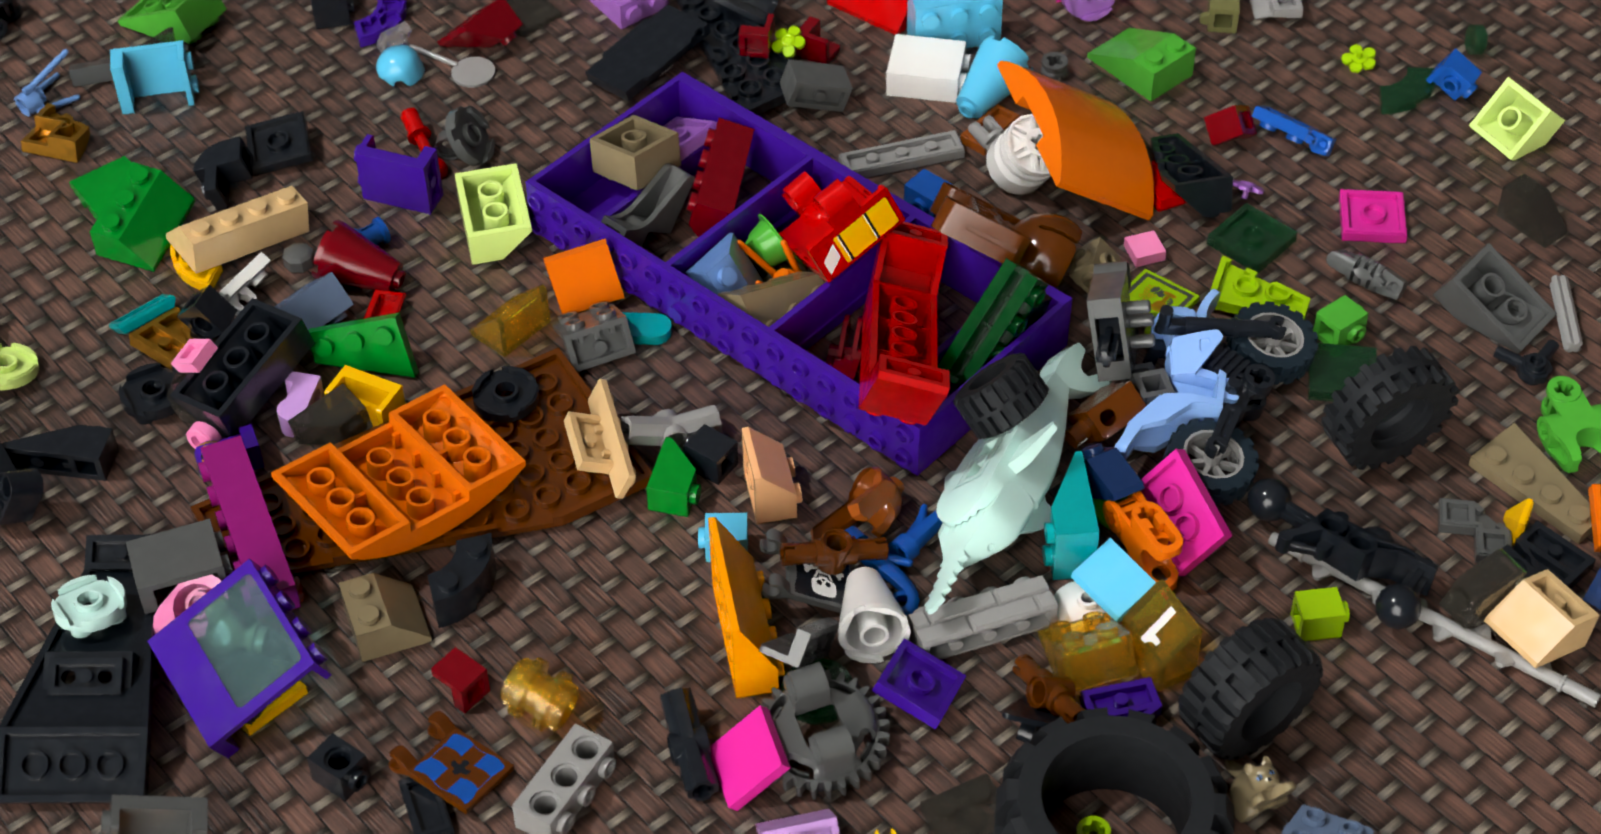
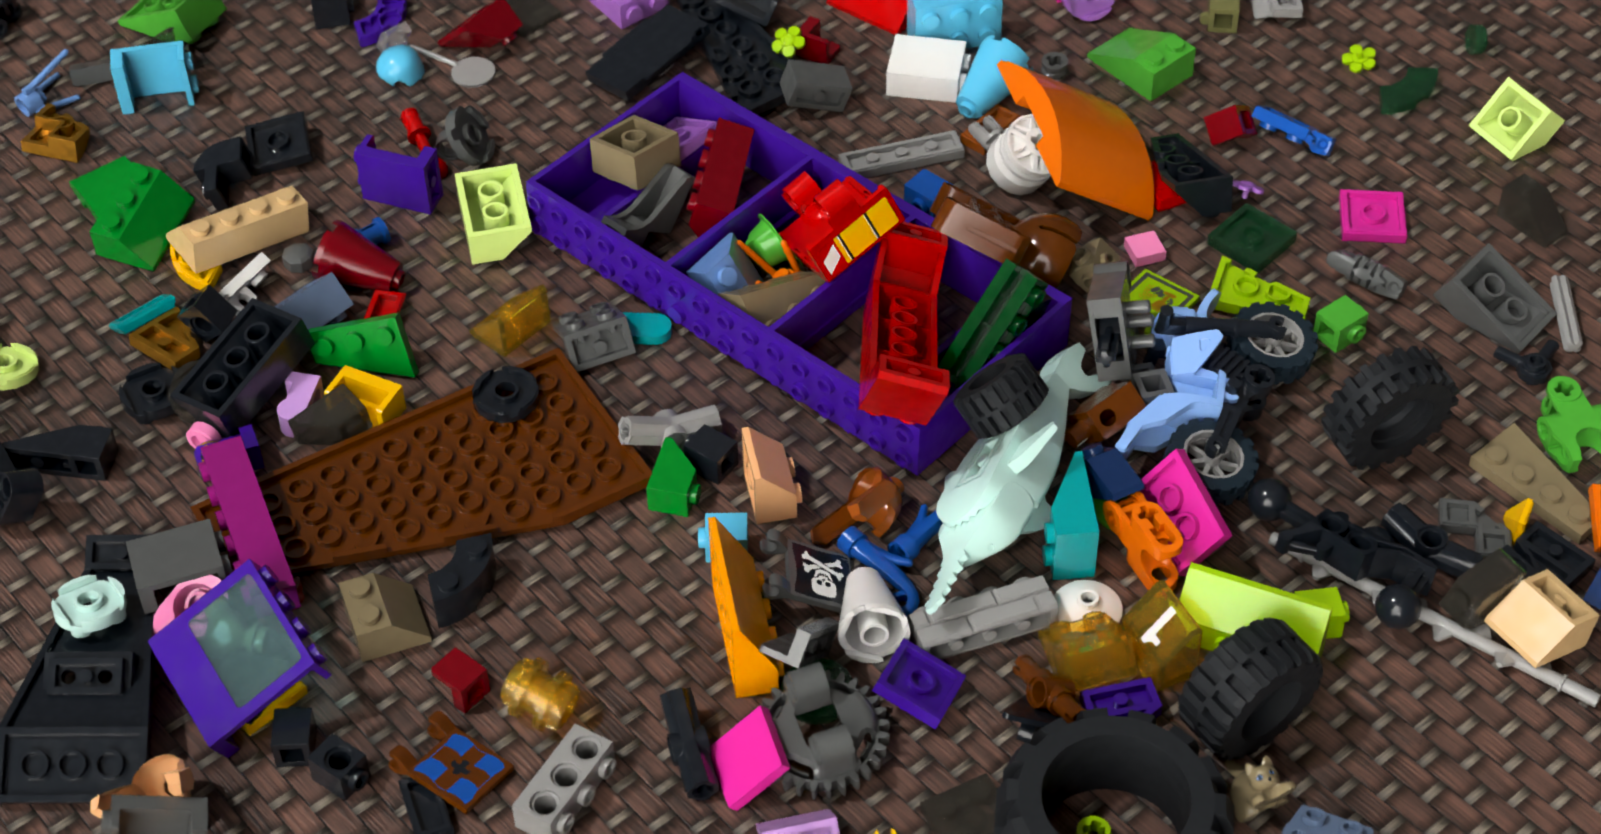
(157, 777): none -> light nougat piece
(194, 355): bright pink tile -> none
(293, 736): none -> black brick
(403, 479): orange slope -> none
(584, 277): orange tile -> none
(599, 440): tan bracket -> none
(757, 40): dark red panel -> none
(834, 551): reddish brown pin -> none
(845, 358): dark red arm -> none
(1113, 580): medium azure slope -> none
(1227, 602): none -> lime slope
(1333, 365): clear green tile -> none
(1429, 541): none -> black piece
(1455, 75): blue brick -> none

